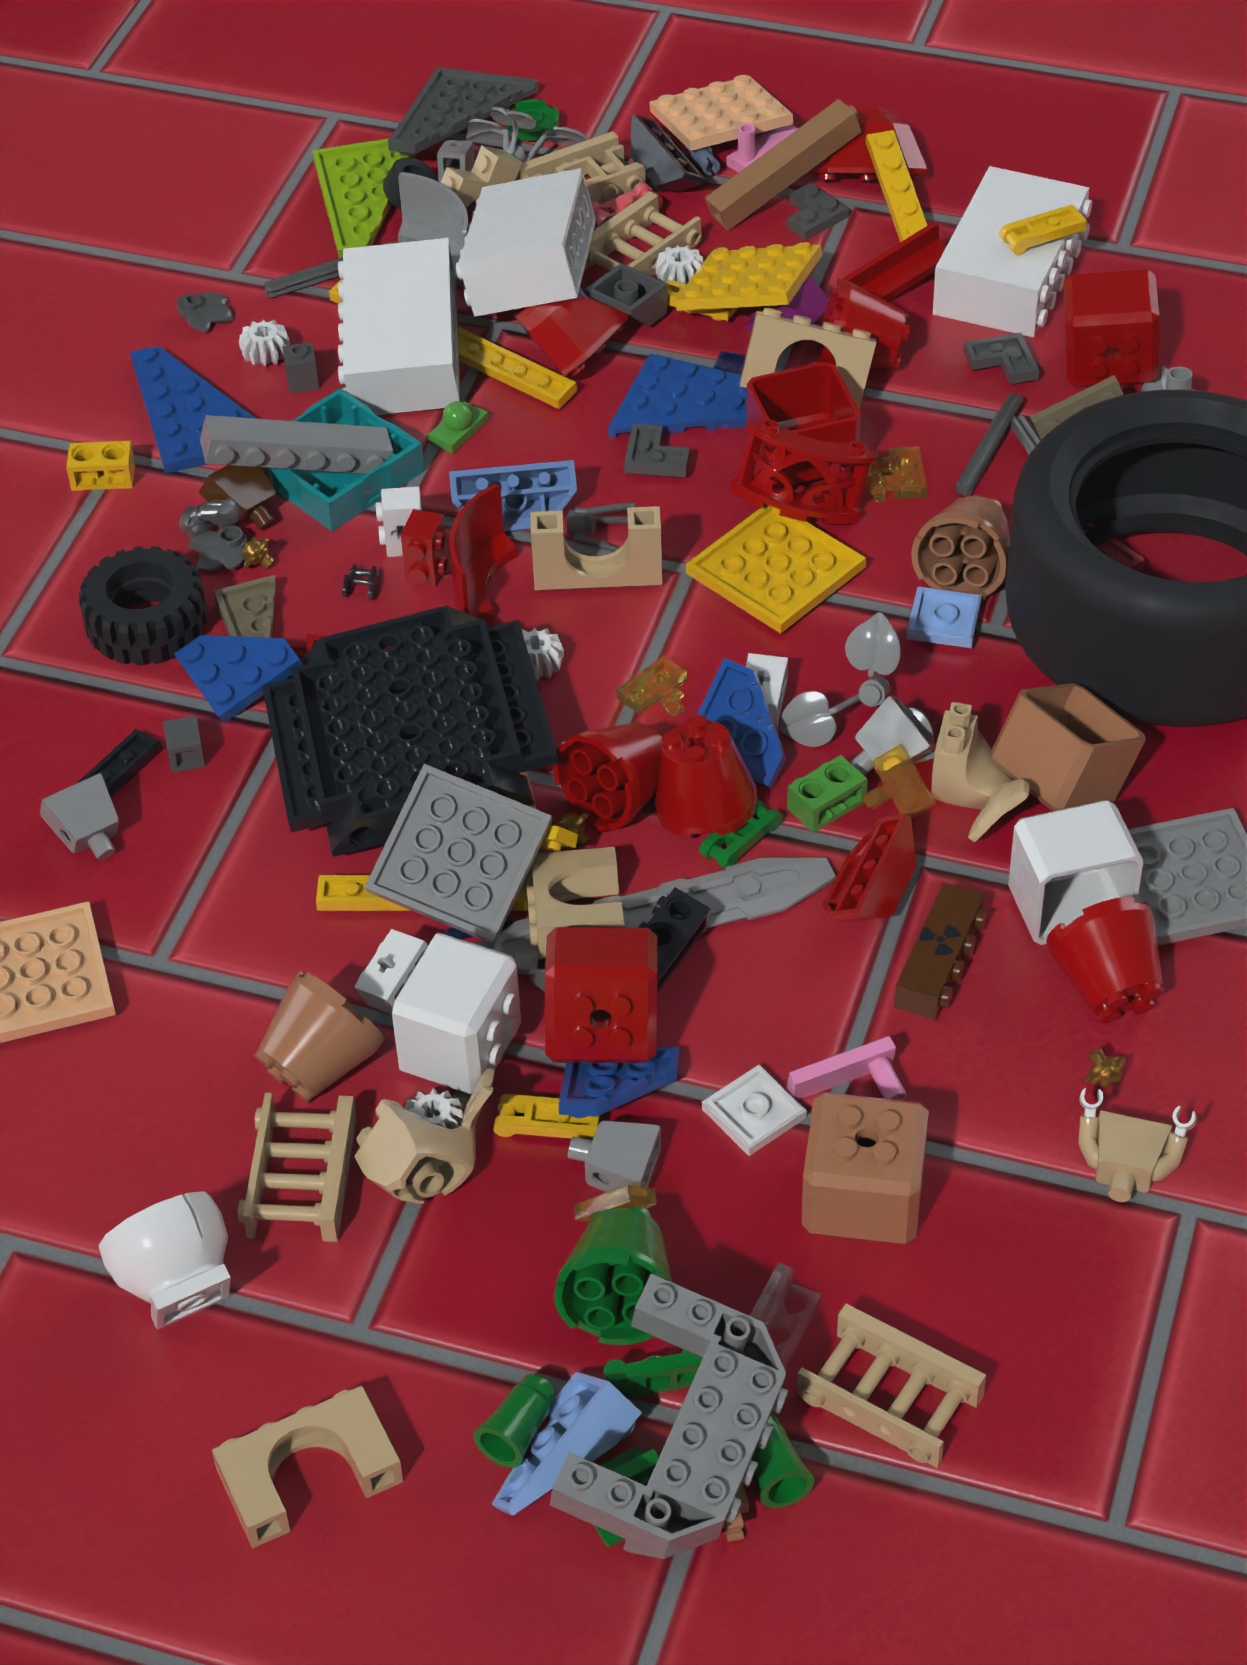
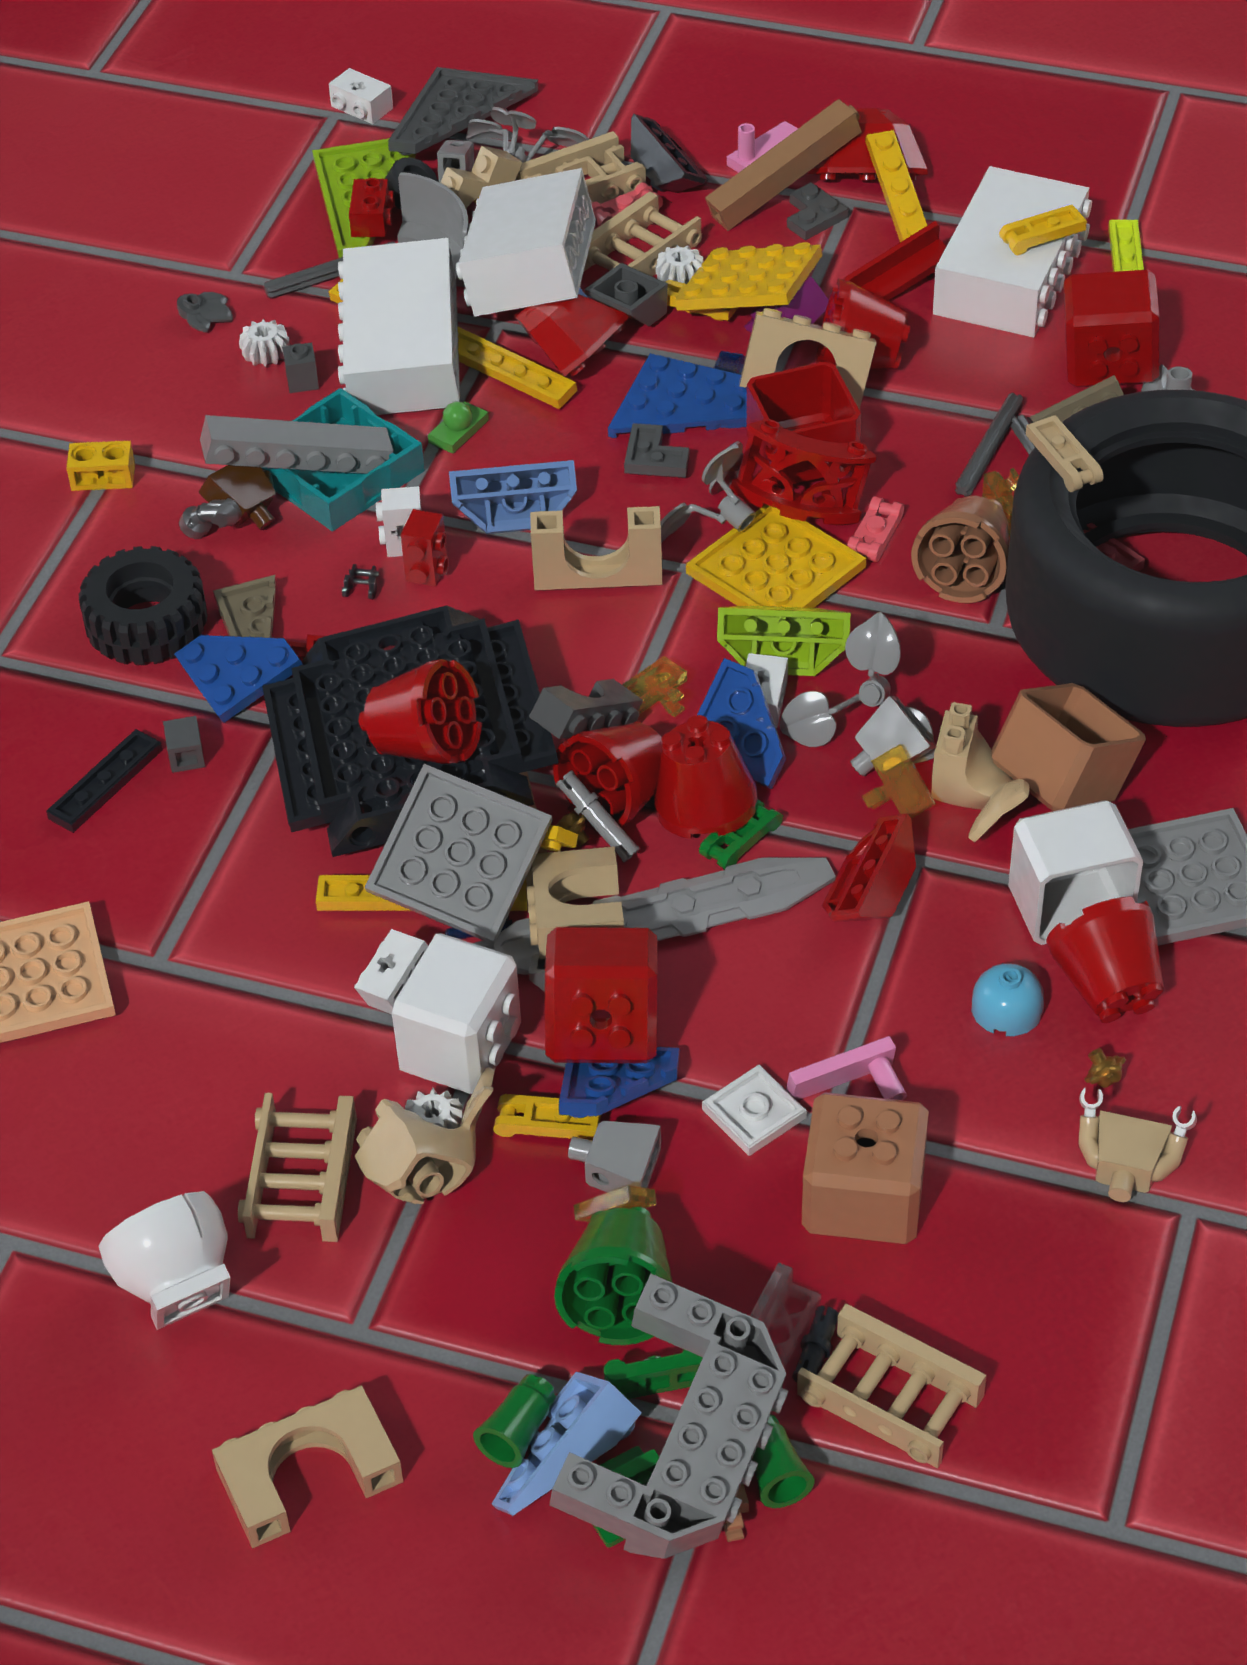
(83, 817): light grey torso -> none
(177, 406): blue wing -> none
(219, 548): dark grey plate -> none
(256, 552): pearl gold plant -> none
(315, 1037): nougat cone -> none
(361, 96): none -> white brick
(370, 207): none -> red brick
(424, 714): none -> red cone
(478, 551): red panel -> none
(544, 652): white gear -> none
(545, 118): green plate -> none
(570, 713): none -> dark grey arch
(583, 521): dark grey plant -> none
(596, 814): none -> light grey pin
(676, 933): black brick -> none
(705, 159): sand blue pin -> none
(716, 111): light nougat plate -> none
(719, 475): none -> light grey plant
(803, 635): none -> lime wedge
(817, 1343): none -> black pin
(826, 793): bright green brick -> none
(876, 531): none -> coral plate
(906, 475): clear yellow plate -> none
(940, 951): reddish brown brick -> none
(944, 617): light blue plate -> none
(1001, 490): none -> clear yellow plate
(1006, 350): dark grey plate -> none
(1008, 999): none -> medium azure cylinder
(1064, 453): none -> tan plate
(1125, 245): none -> neon yellow tile

